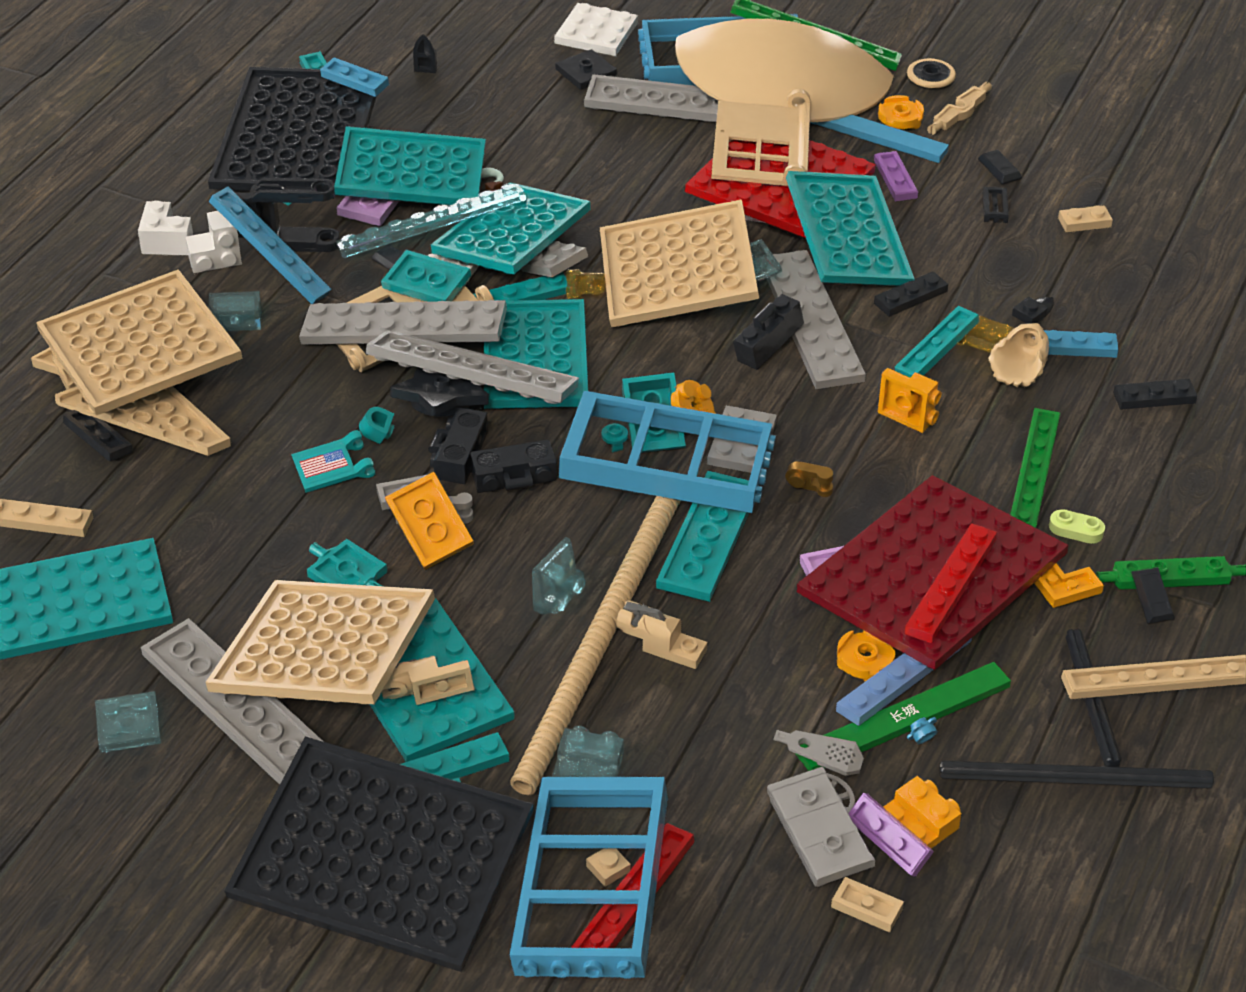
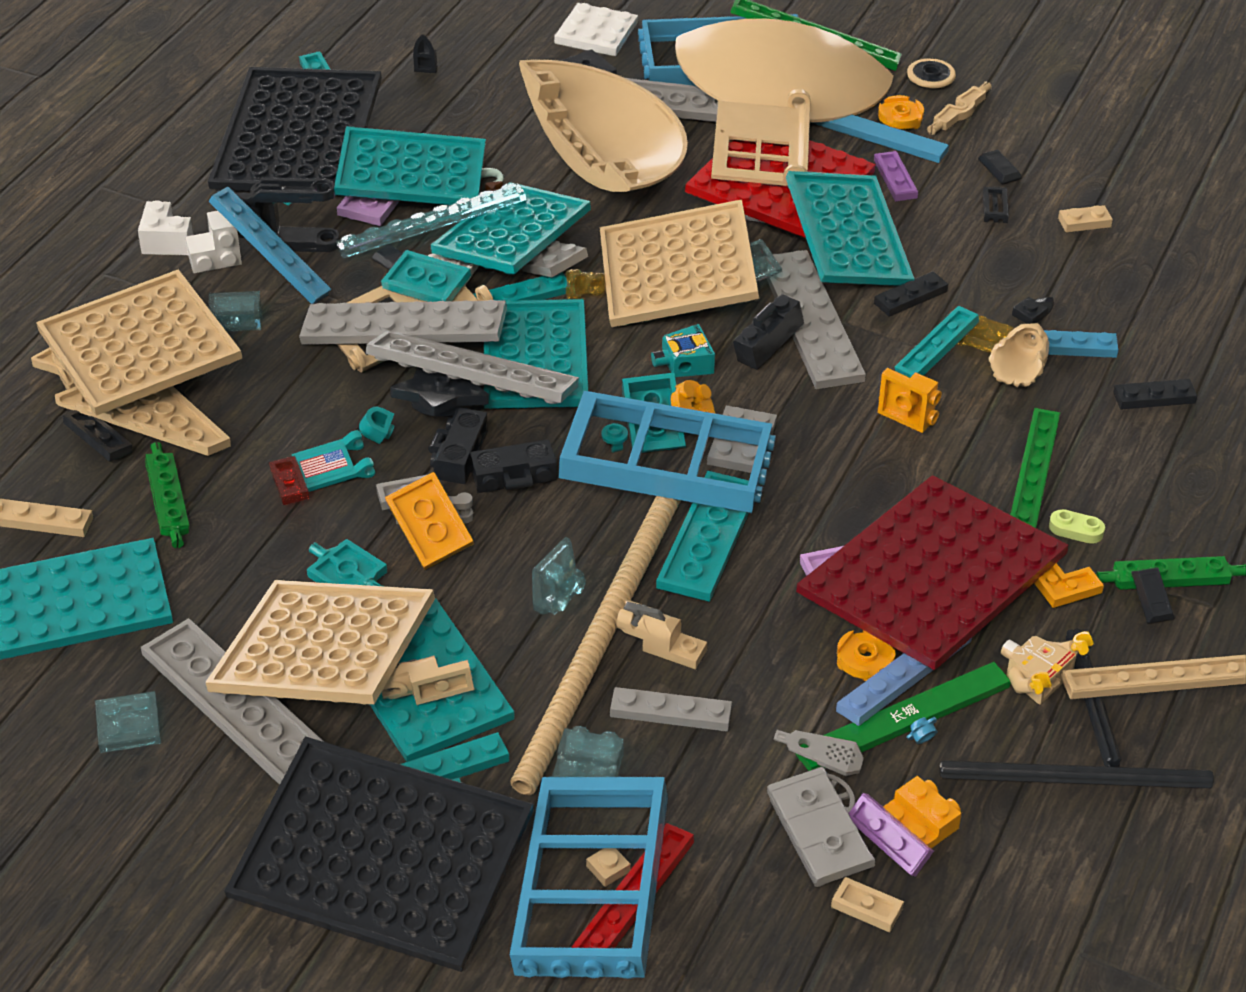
(167, 494): none -> green plate
(289, 480): none -> clear red plate
(354, 77): dark azure plate -> none
(605, 124): none -> tan brick
(671, 709): none -> light grey plate
(686, 353): none -> teal torso
(810, 477): pearl gold plate -> none
(950, 583): red plate -> none
(1039, 663): none -> tan torso

